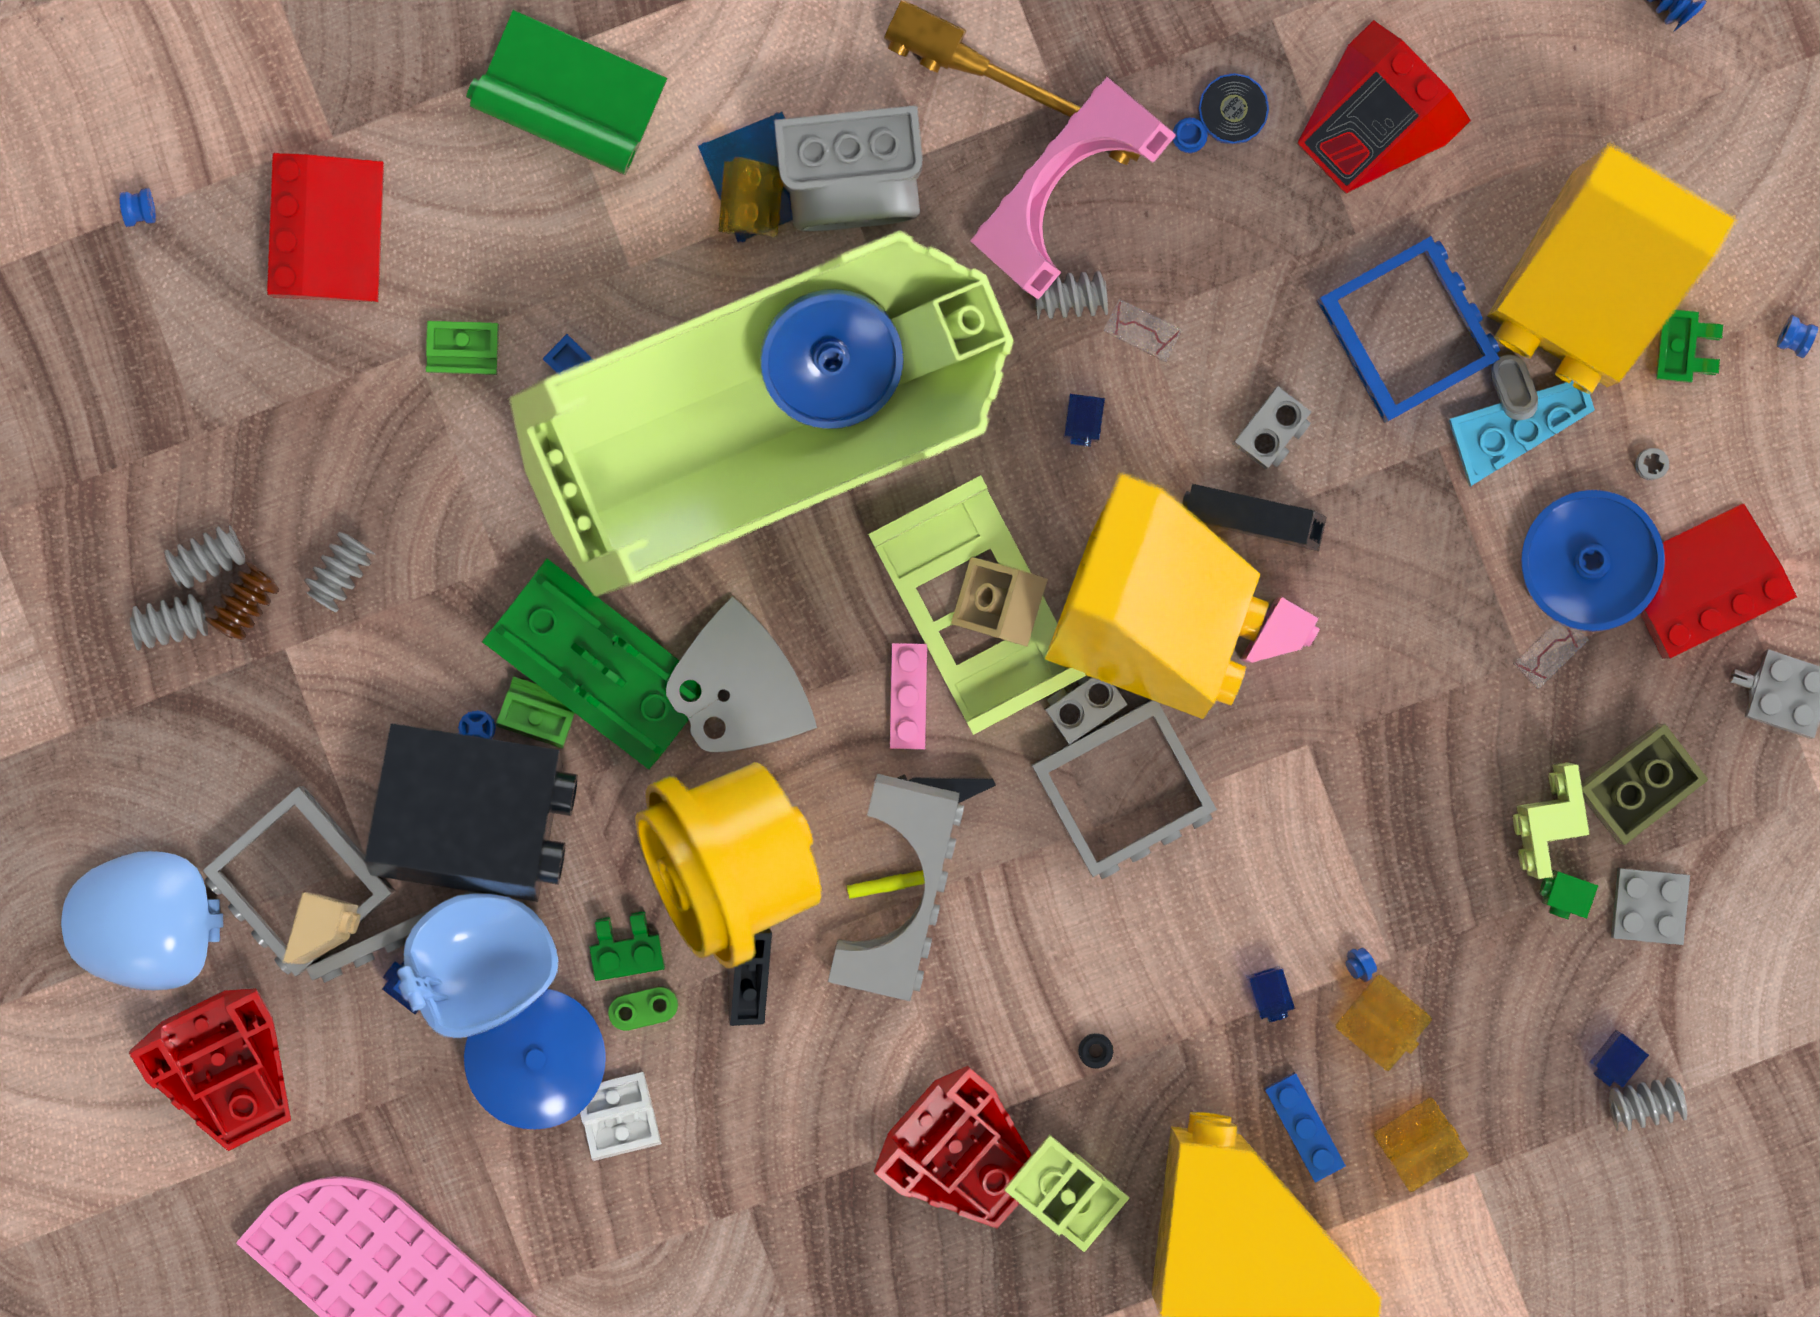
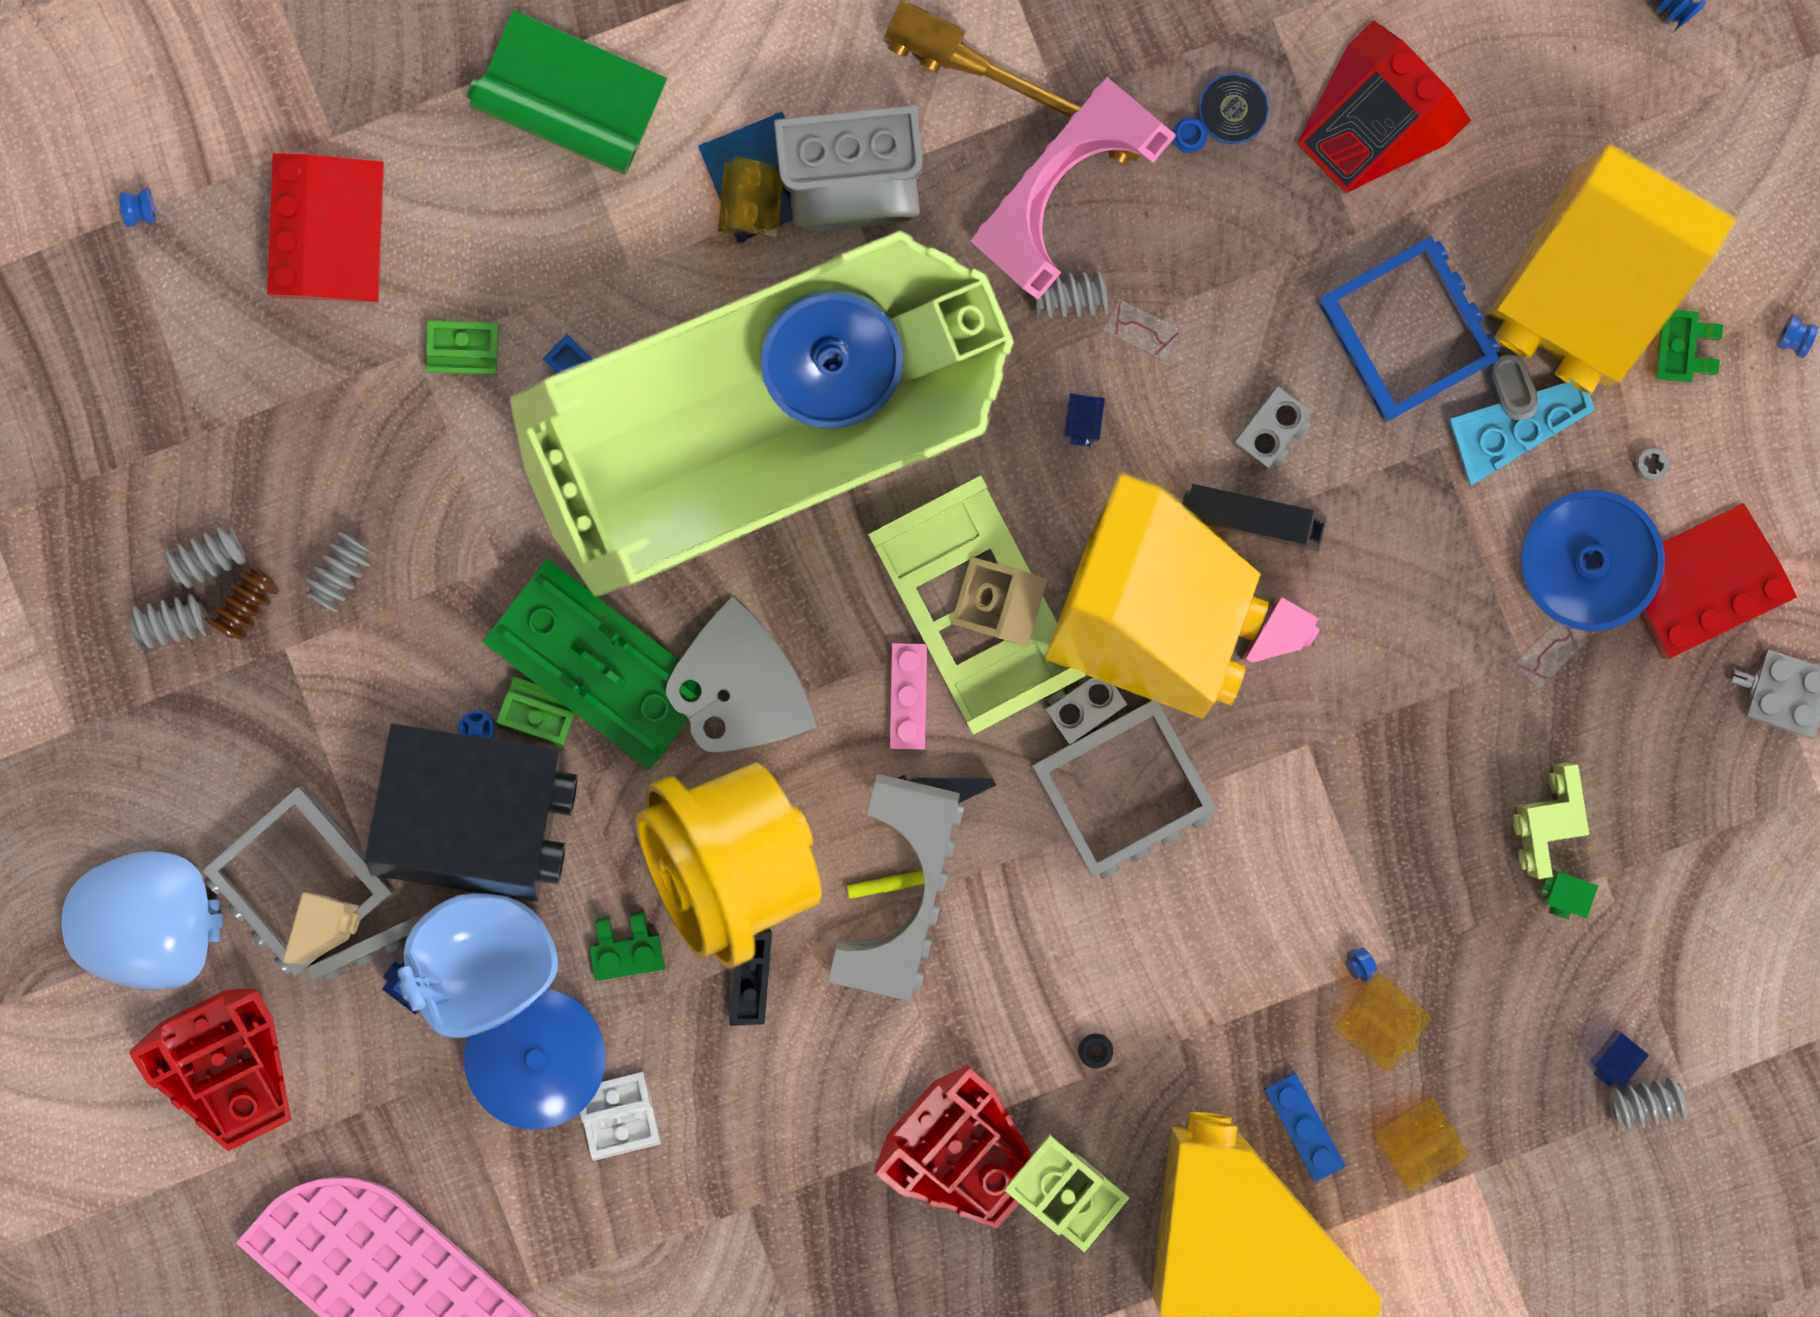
(643, 1008): bright green plate -> none
(1271, 994): clear blue brick -> none
(1642, 783): olive brick -> none
(1650, 906): light grey plate -> none

